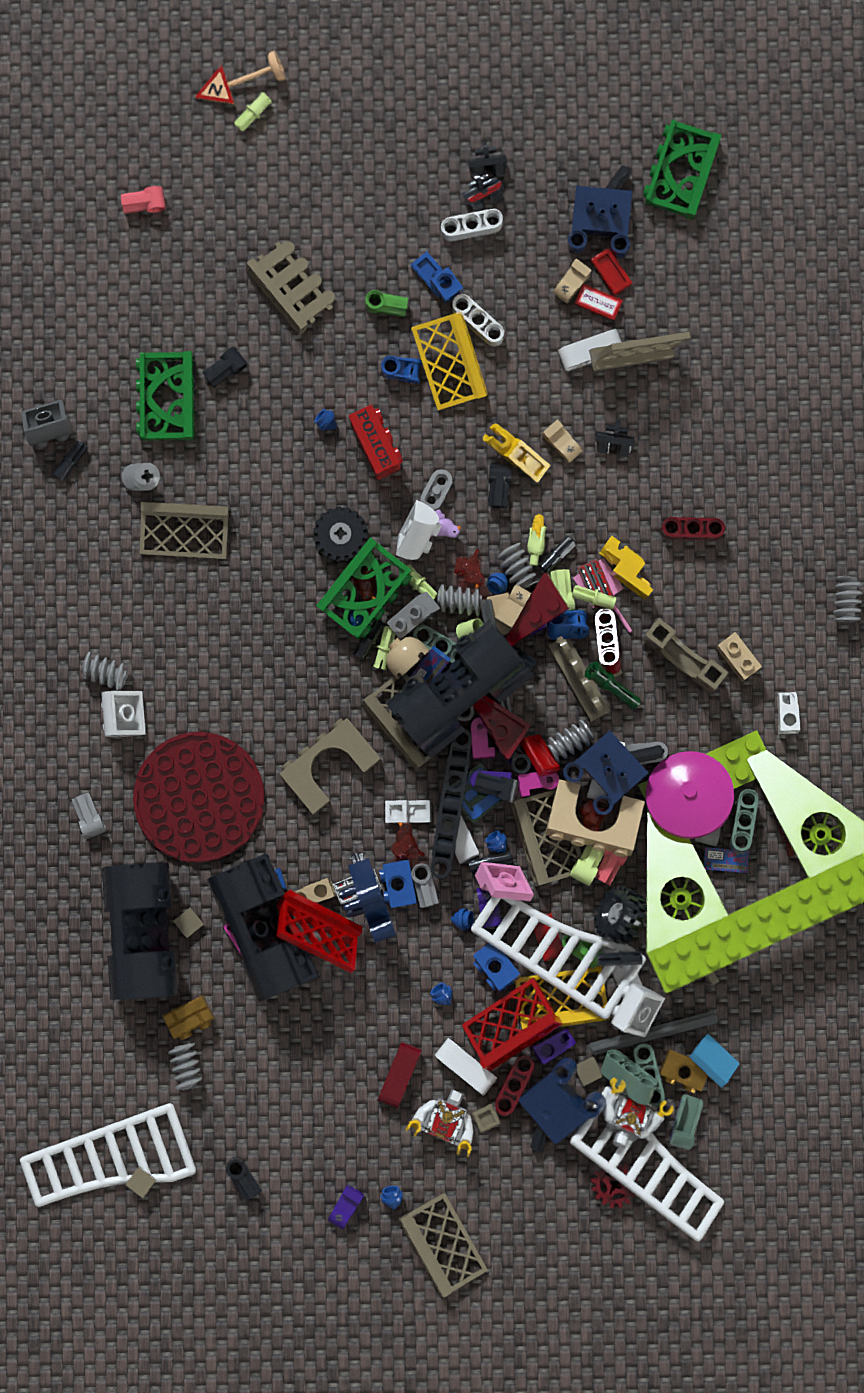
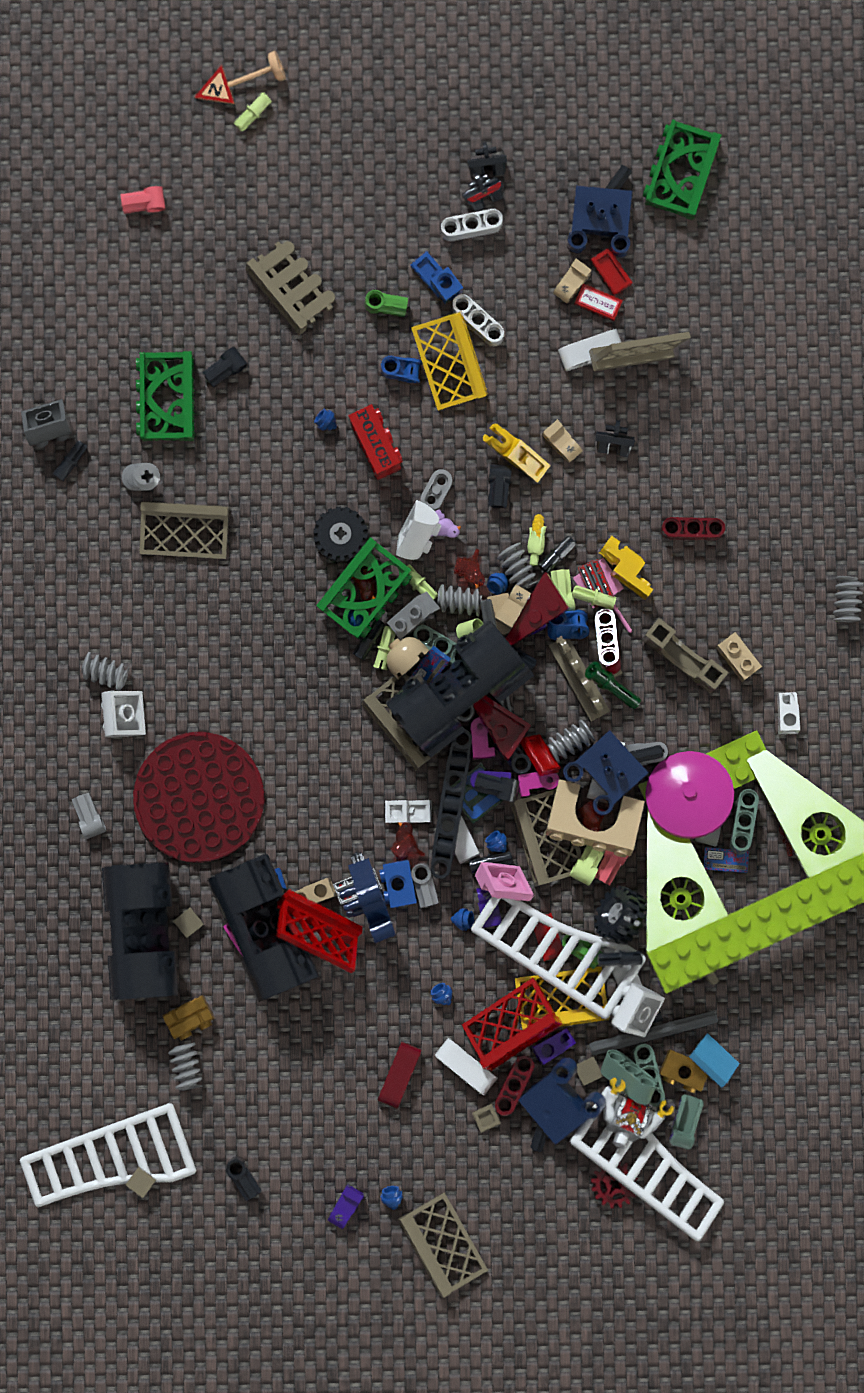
(342, 737): dark tan arch -> none
(445, 1121): torso -> none
(501, 979): blue brick -> none

